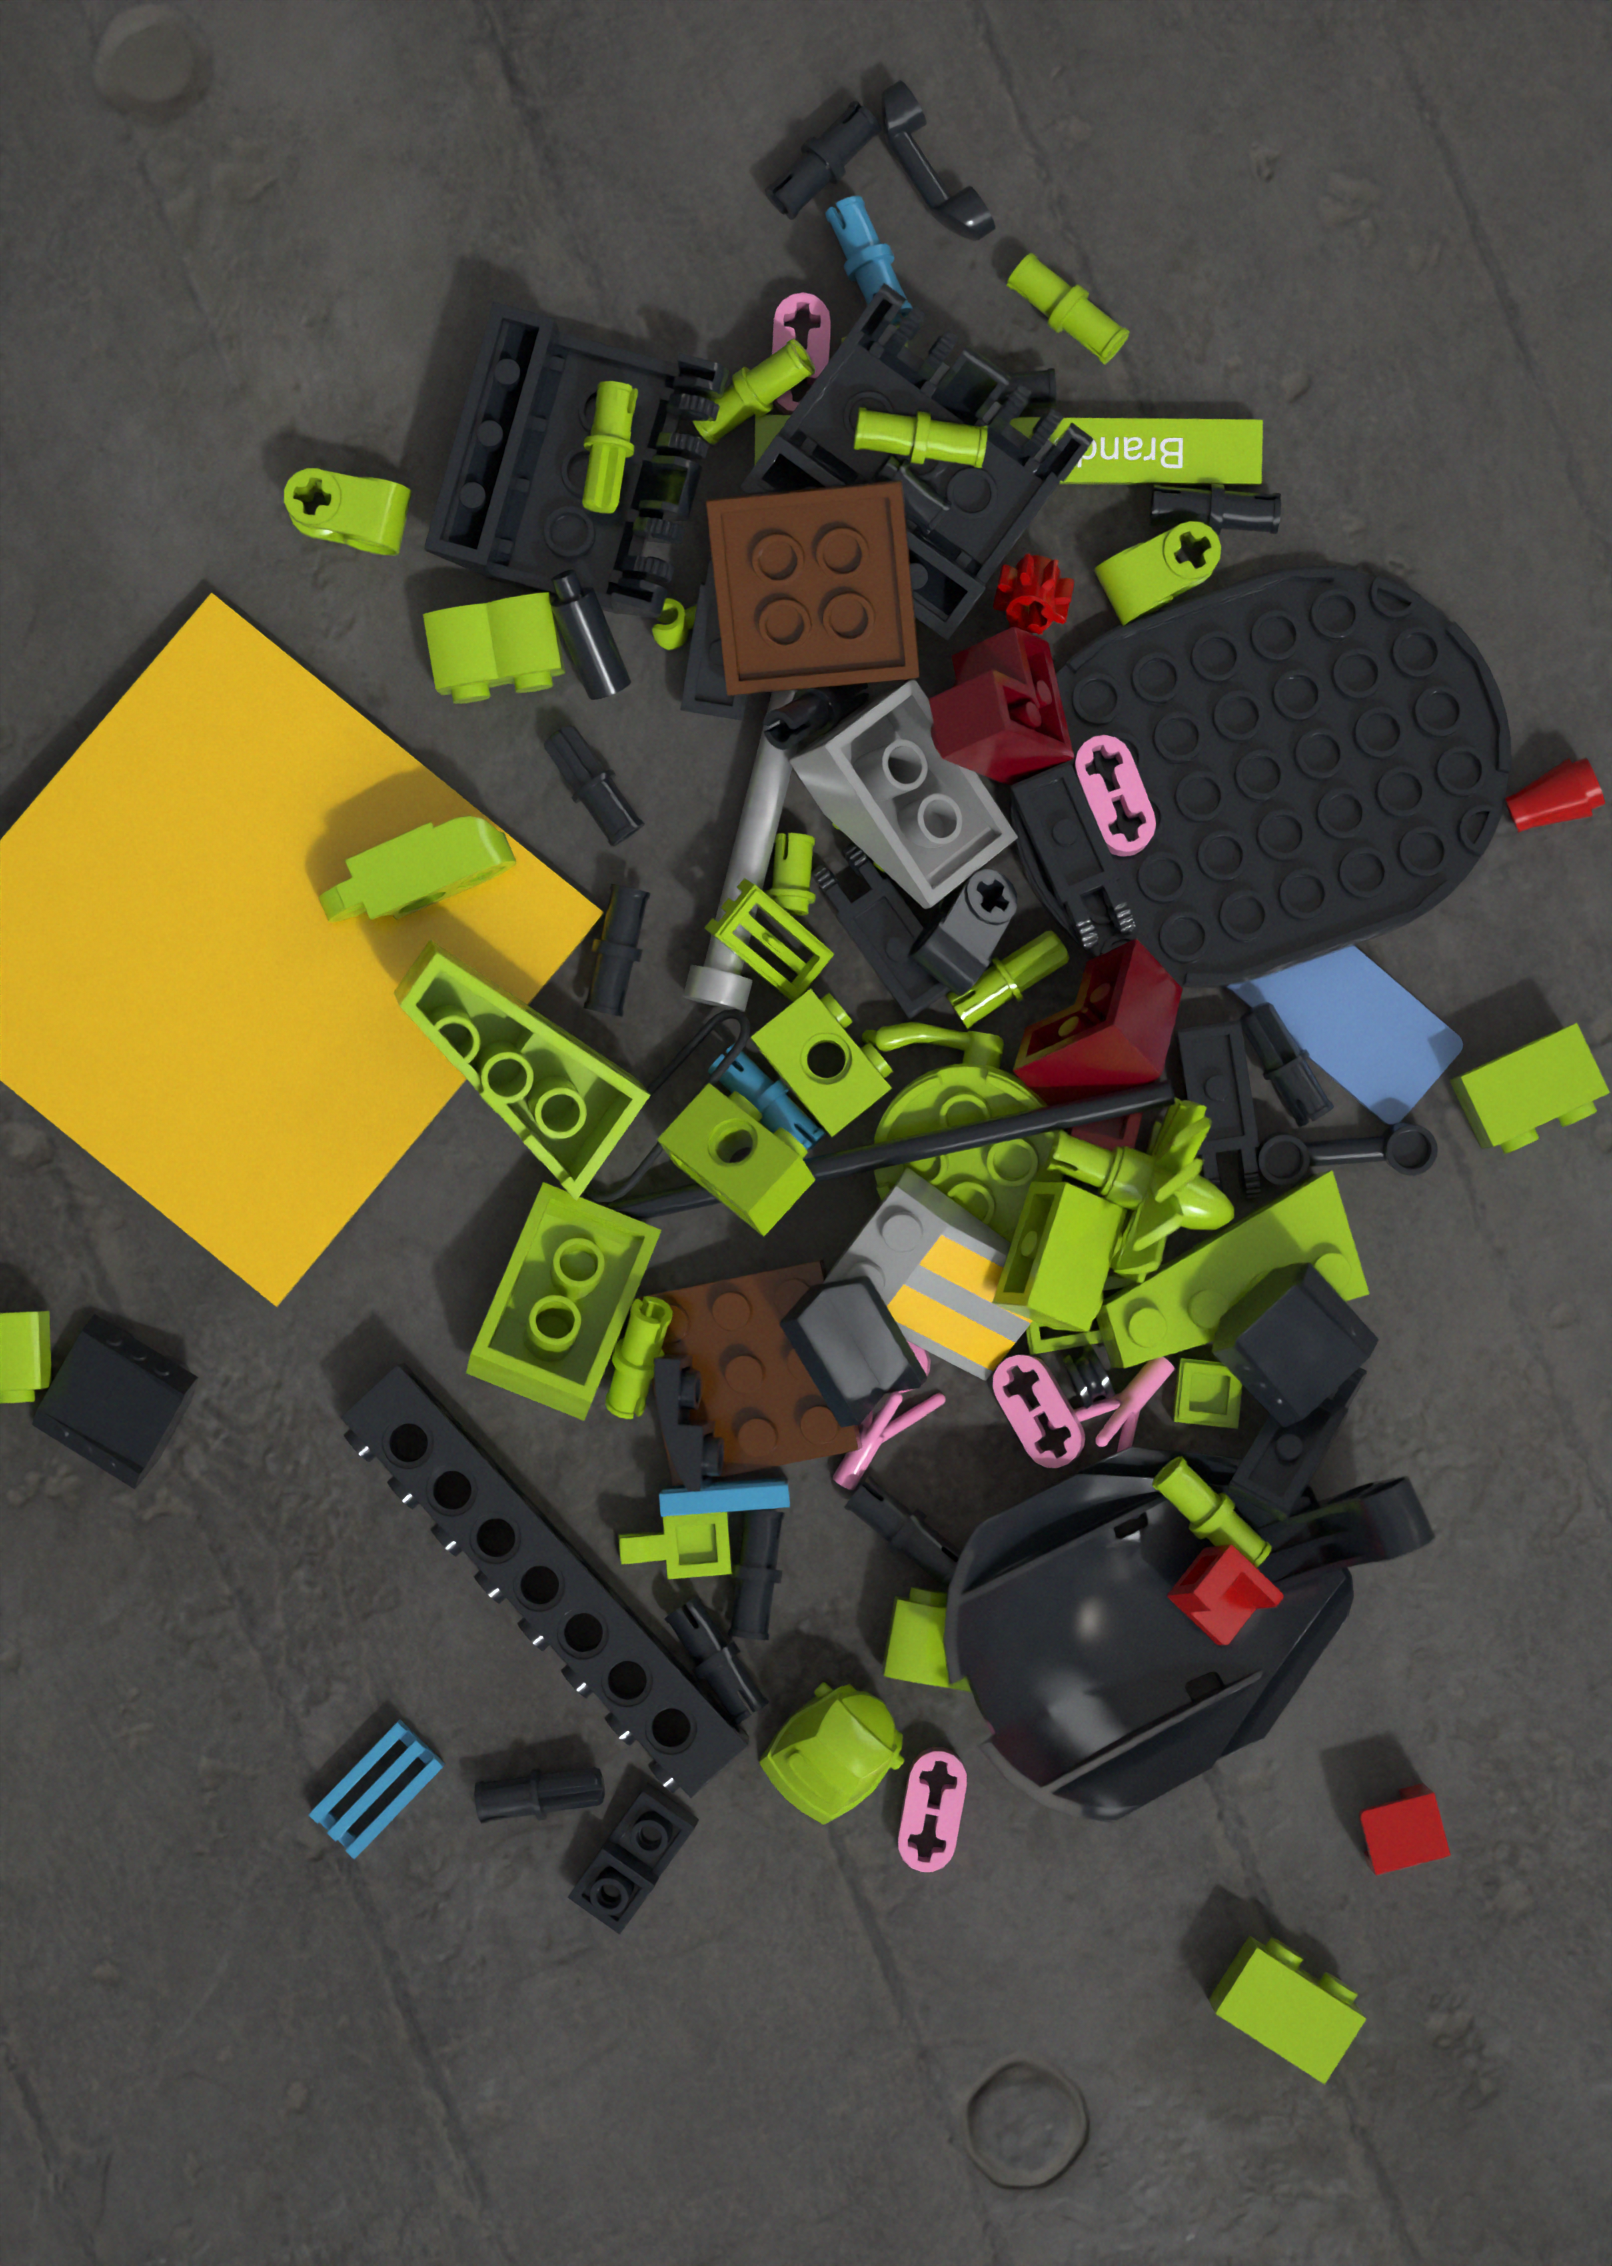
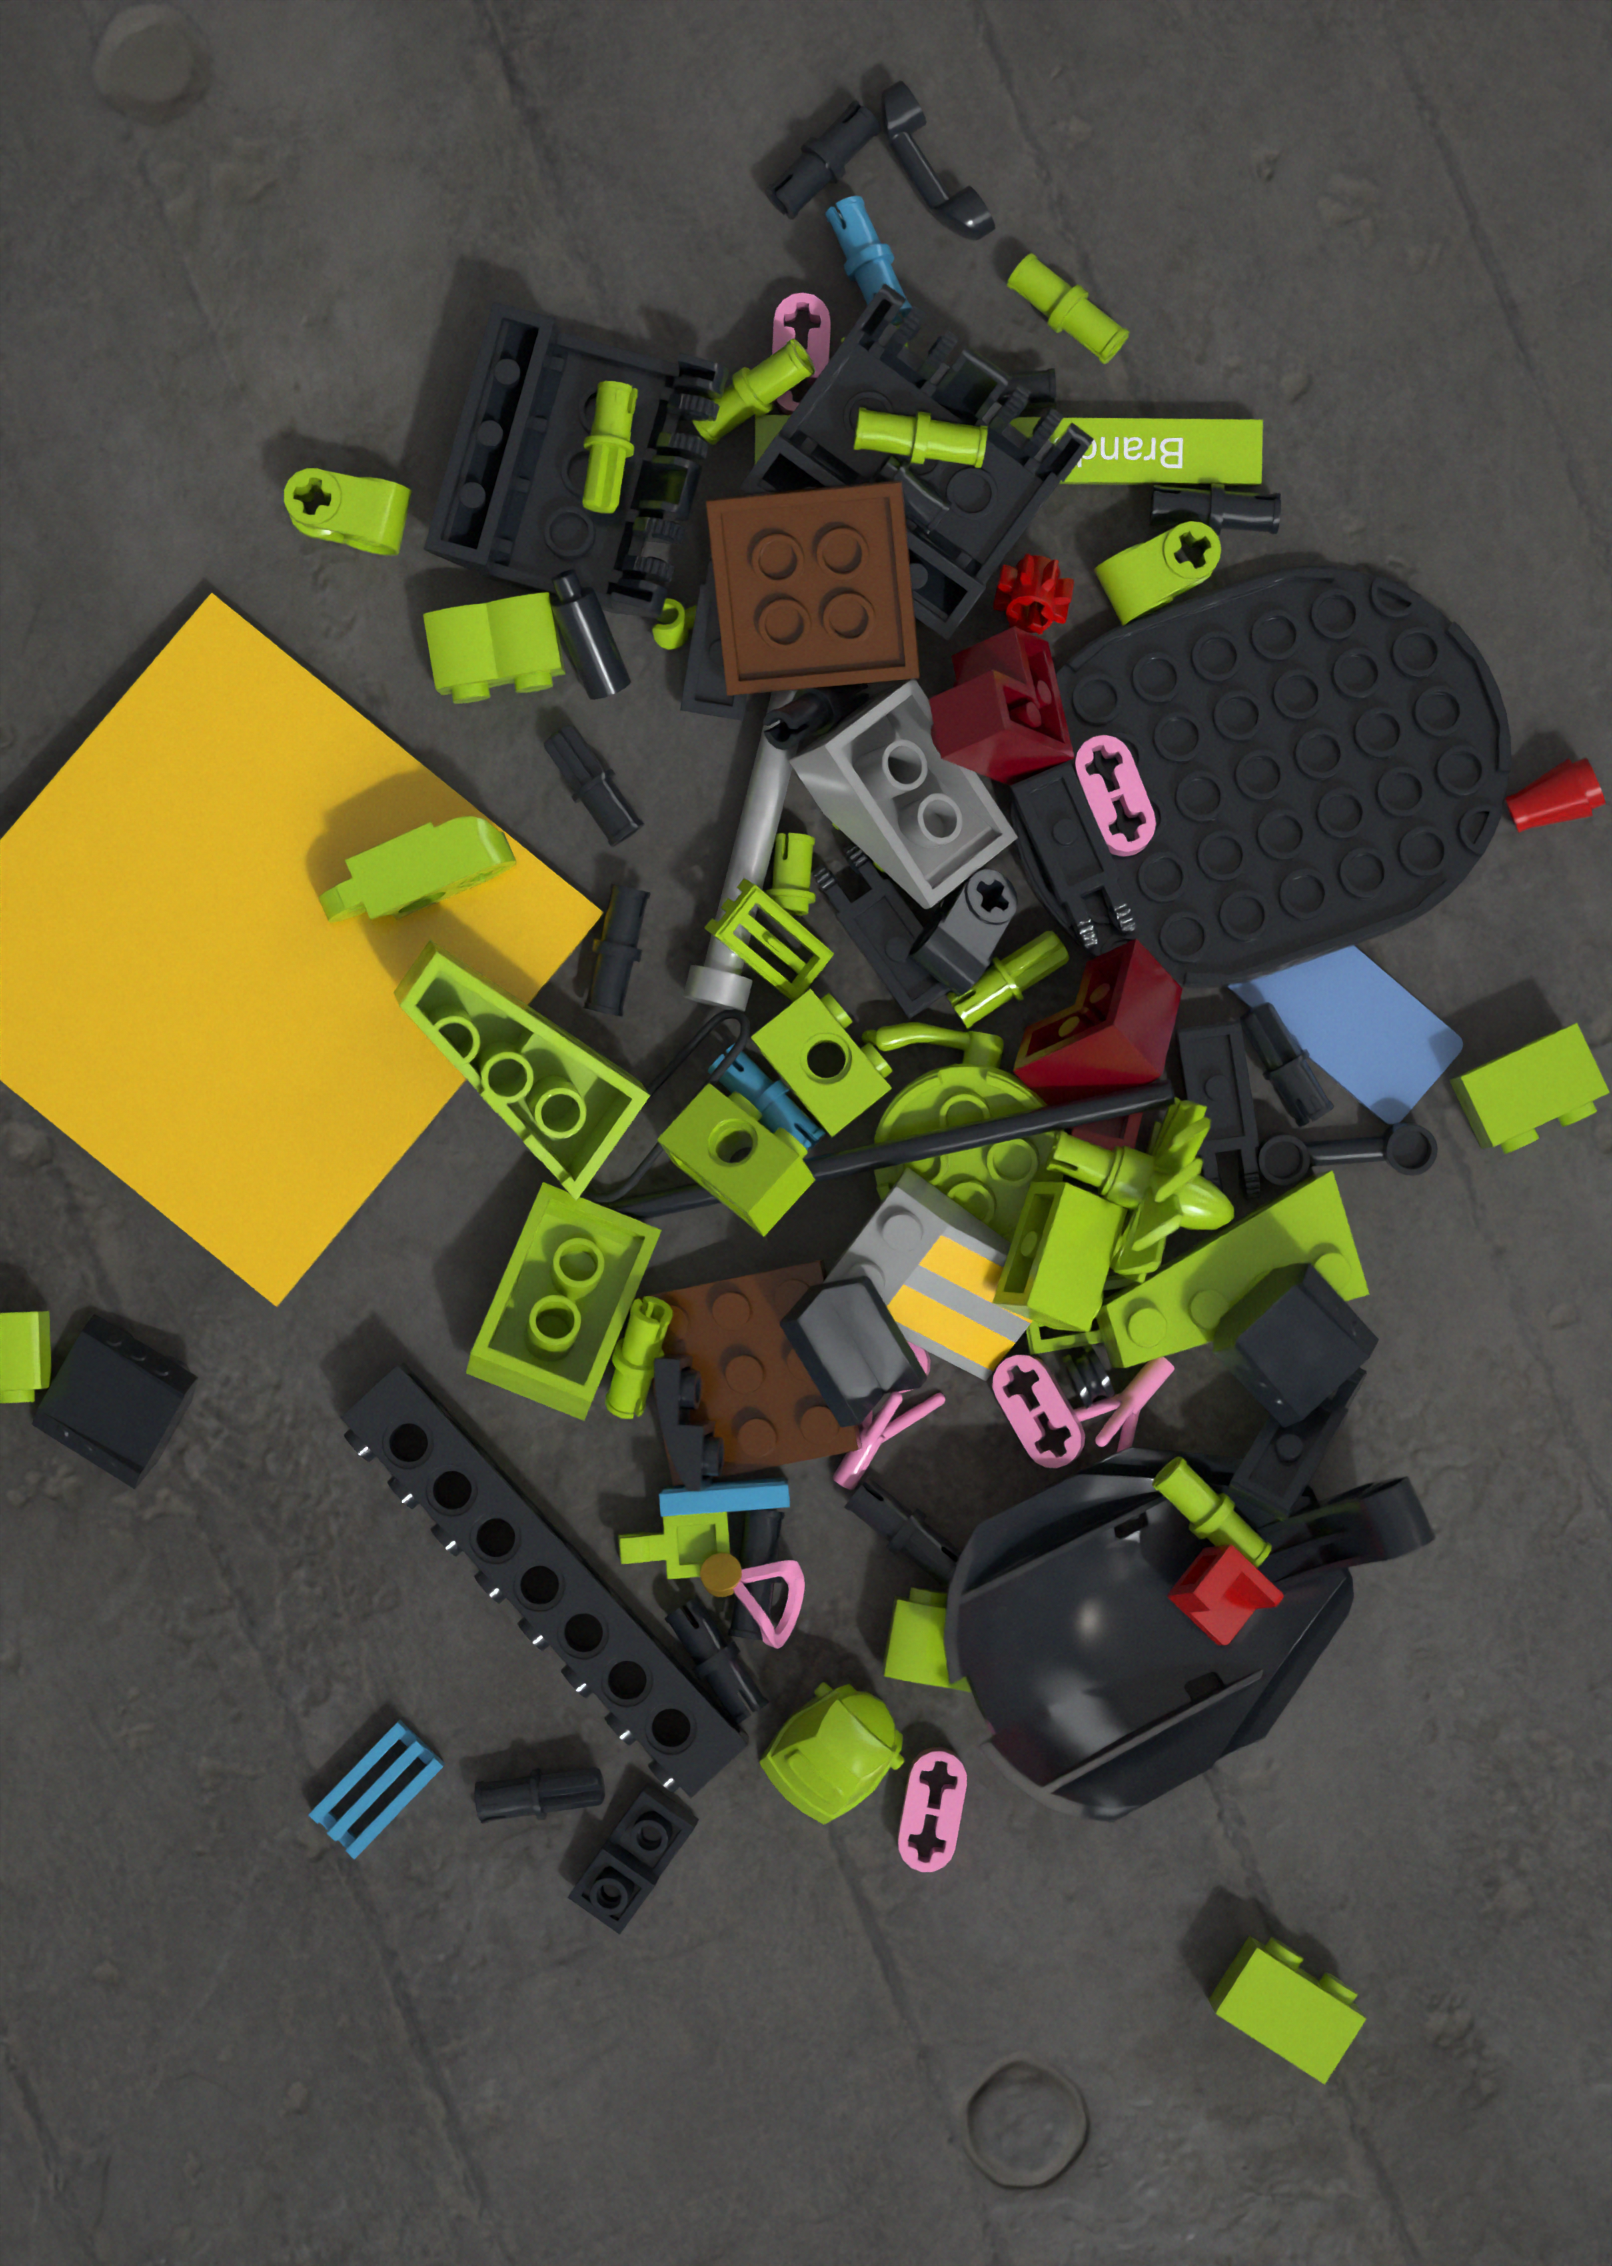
(724, 1576): none -> bright pink piece
(1206, 1394): lime tile -> none
(1404, 1831): red panel -> none

